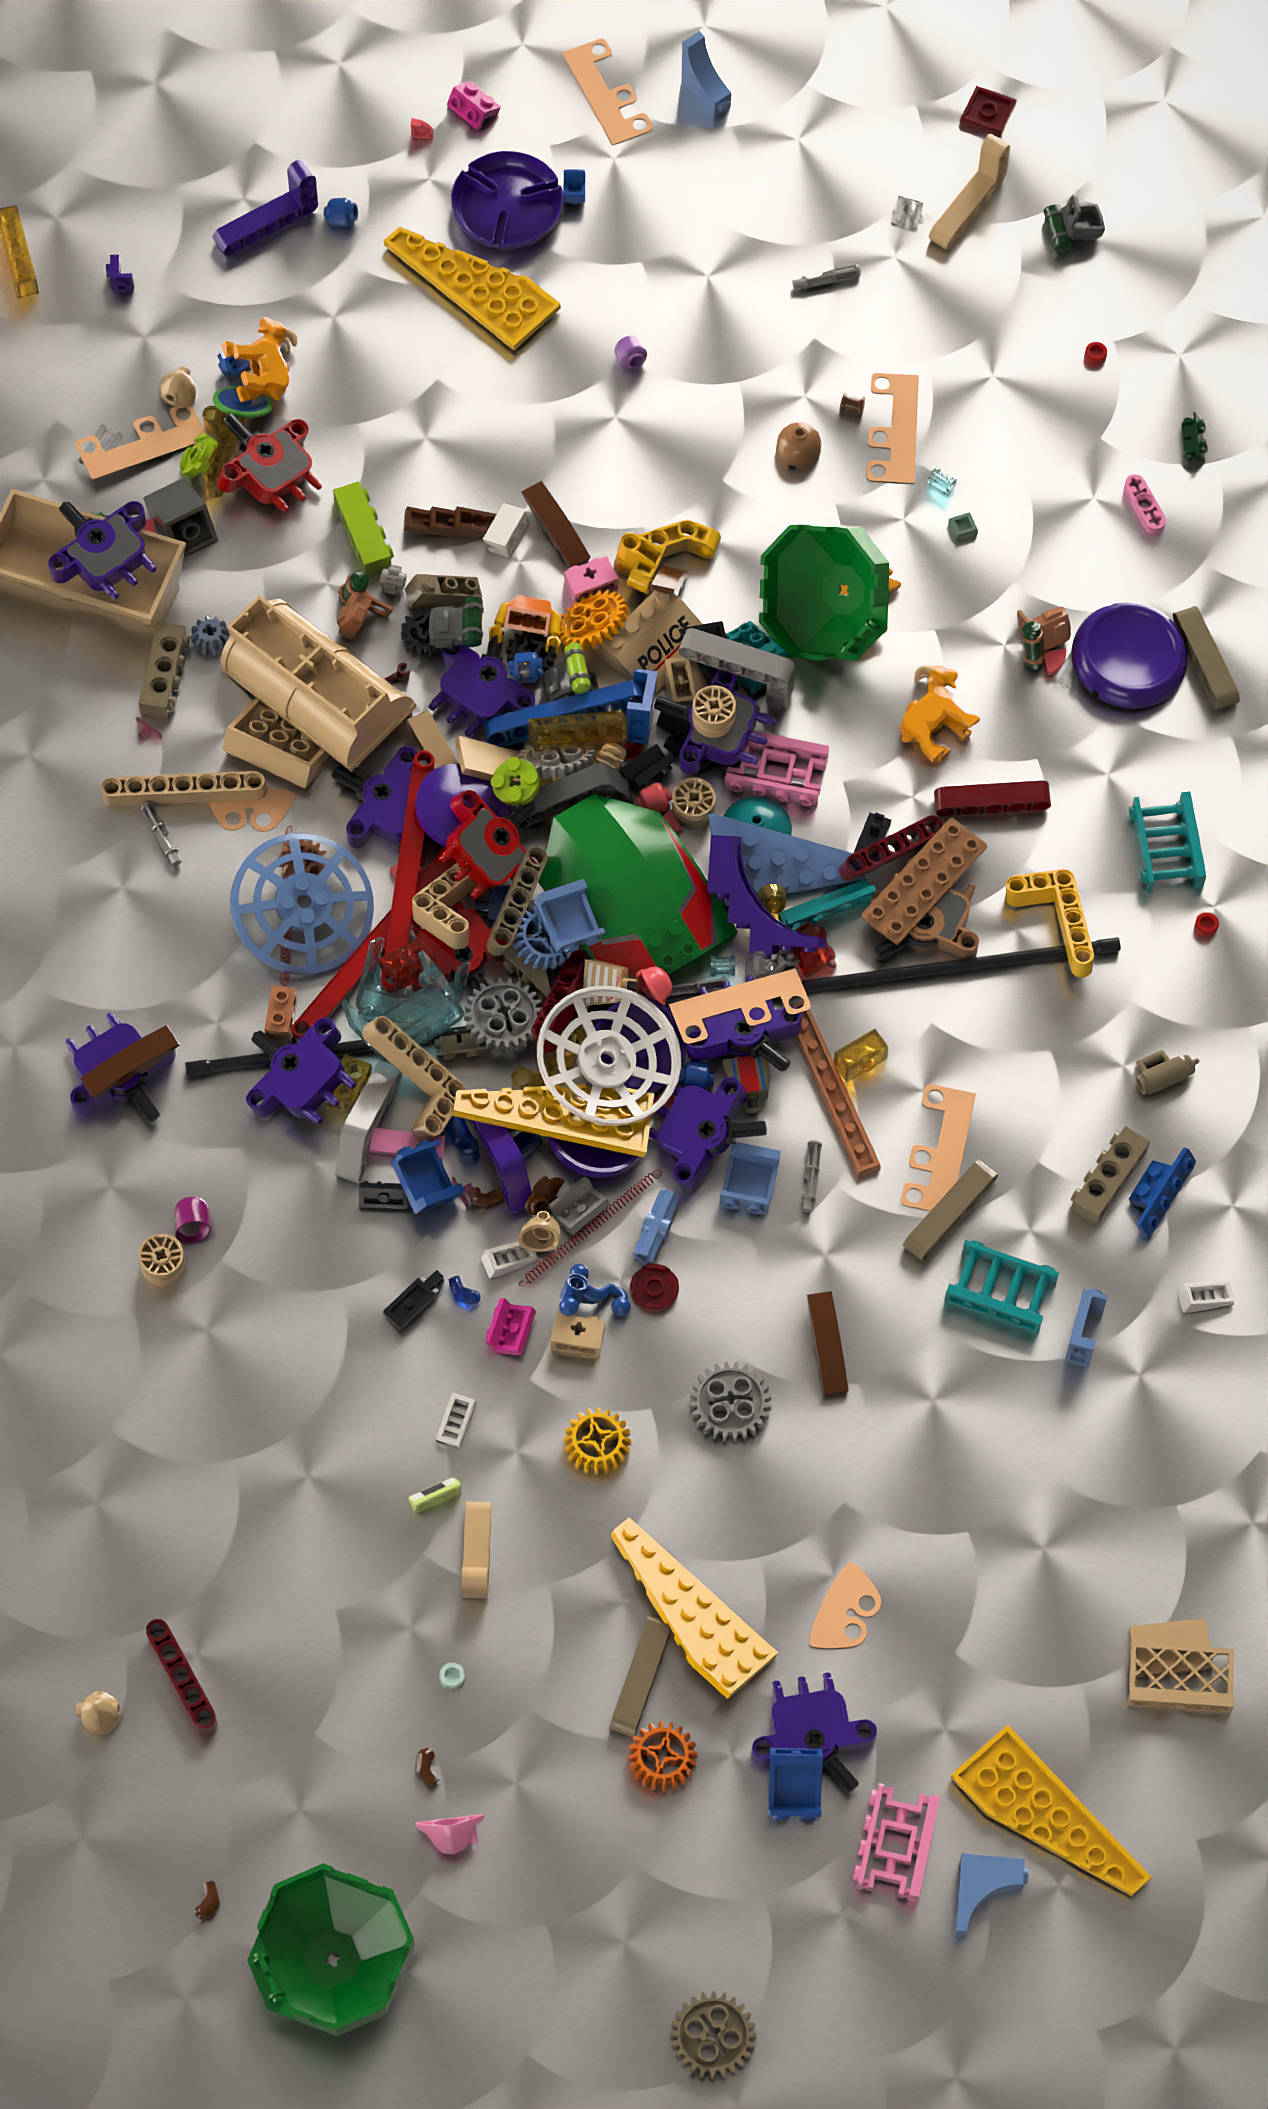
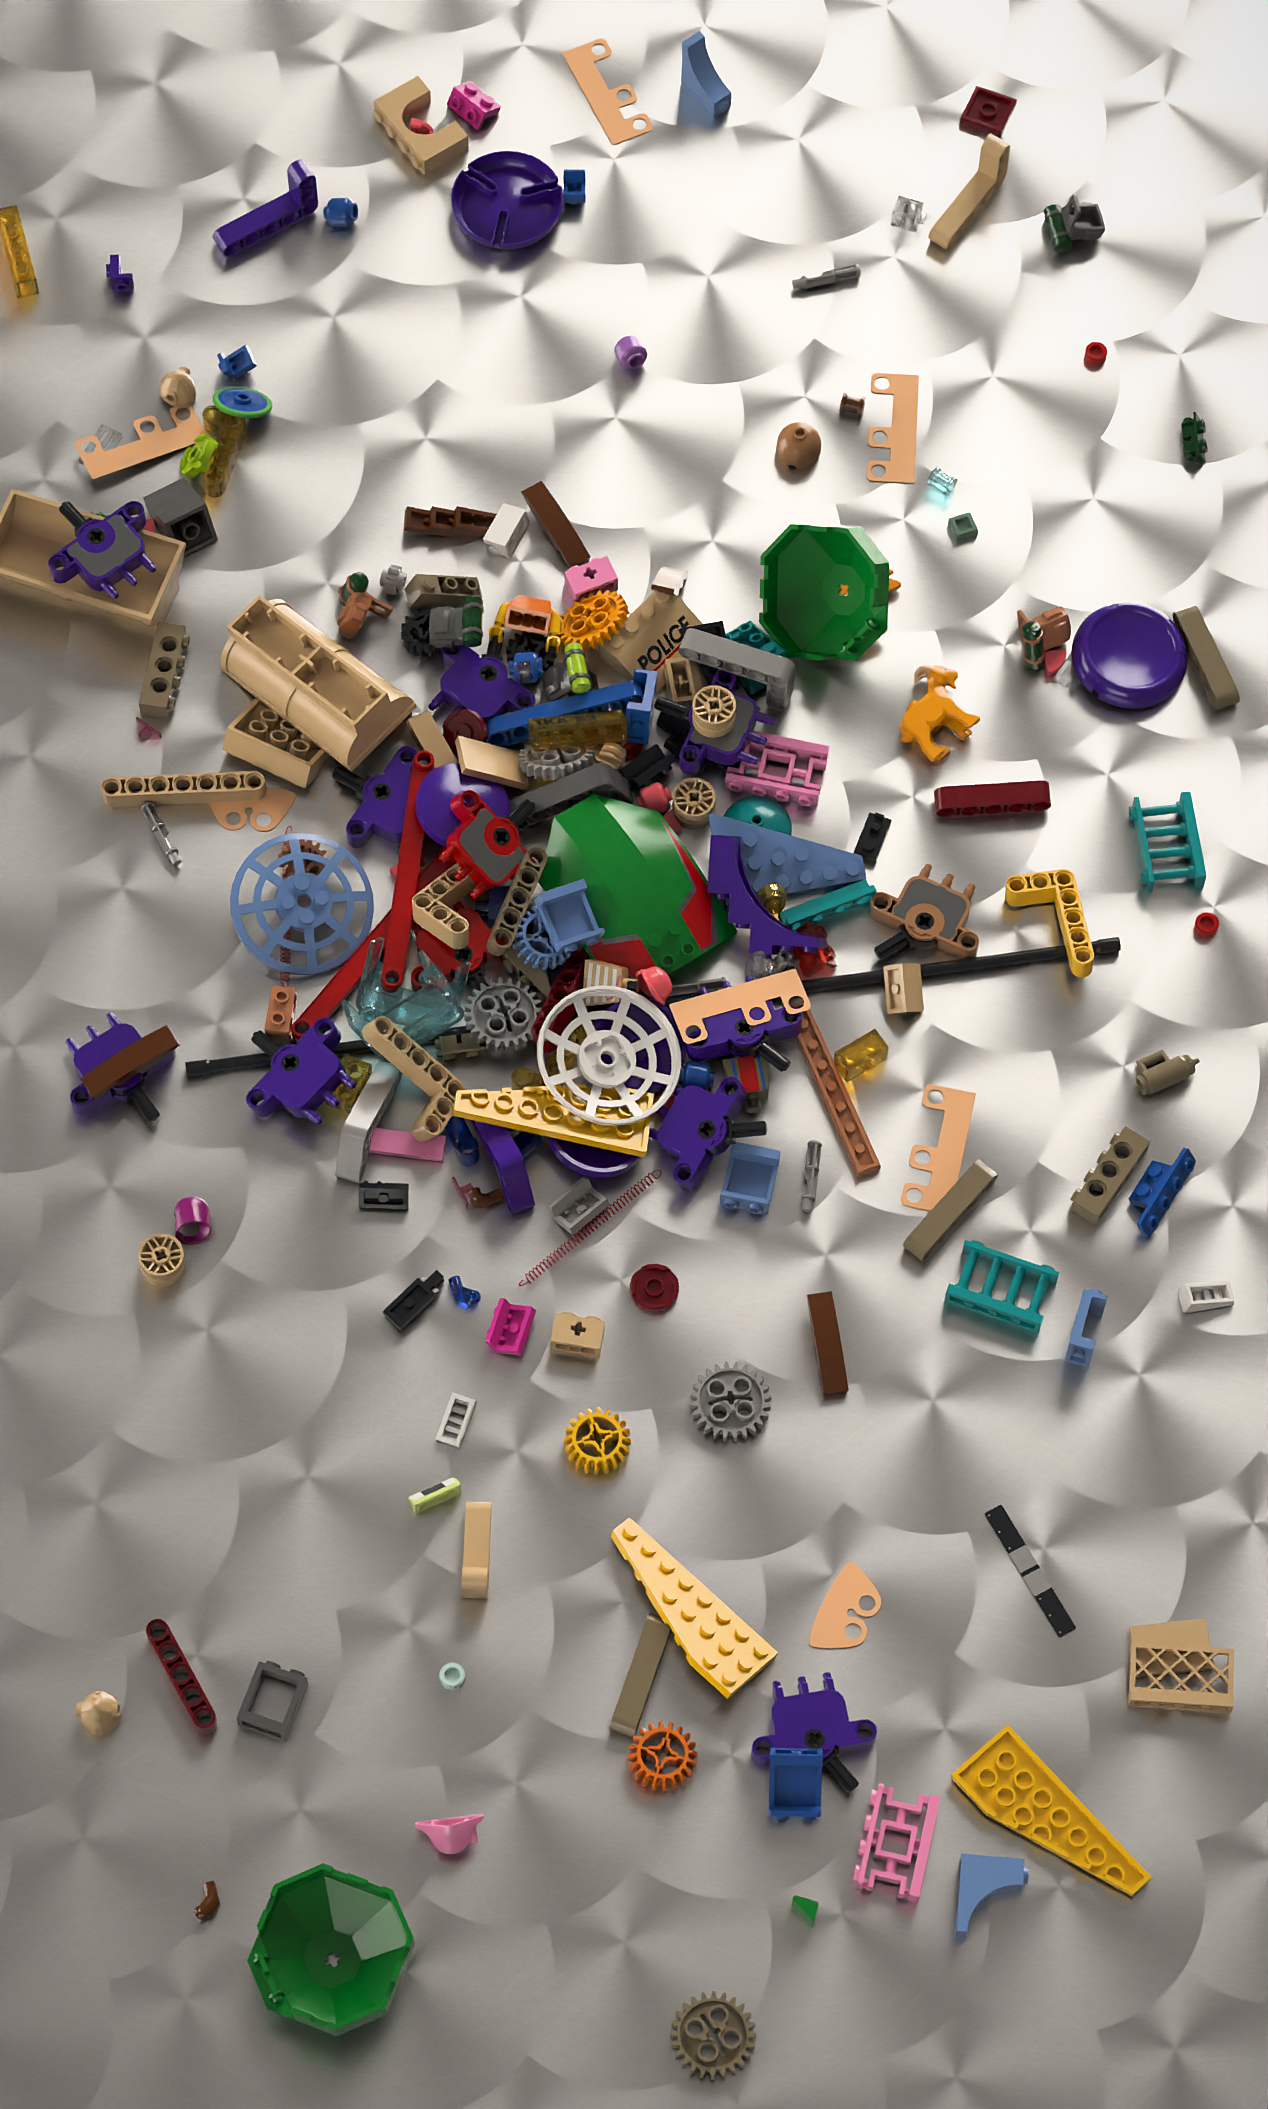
(202, 639): sand blue gear -> none
(264, 1724): none -> dark grey window
(266, 361): light orange animal -> none
(269, 463): piece -> none
(362, 528): lime brick -> none
(402, 676): dark red hand -> none
(405, 964): clear red bracket -> none
(423, 1765): reddish brown arm -> none
(424, 1176): blue panel -> none
(425, 150): none -> tan arch
(464, 724): none -> dark red tile
(495, 1265): white slope -> none
(497, 299): yellow wing -> none
(506, 773): lime plate -> none
(540, 1228): tan helmet -> none
(543, 1194): reddish brown plate -> none
(577, 1291): blue piece -> none
(641, 558): yellow connector -> none
(656, 1226): medium blue piece -> none
(722, 965): clear light blue bush -> none
(806, 1908): none -> green slope
(883, 854): dark red beam -> none
(903, 988): none -> tan panel
(924, 881): medium nougat bracket -> none
(1030, 1571): none -> black sticker
(1144, 494): bright pink beam -> none

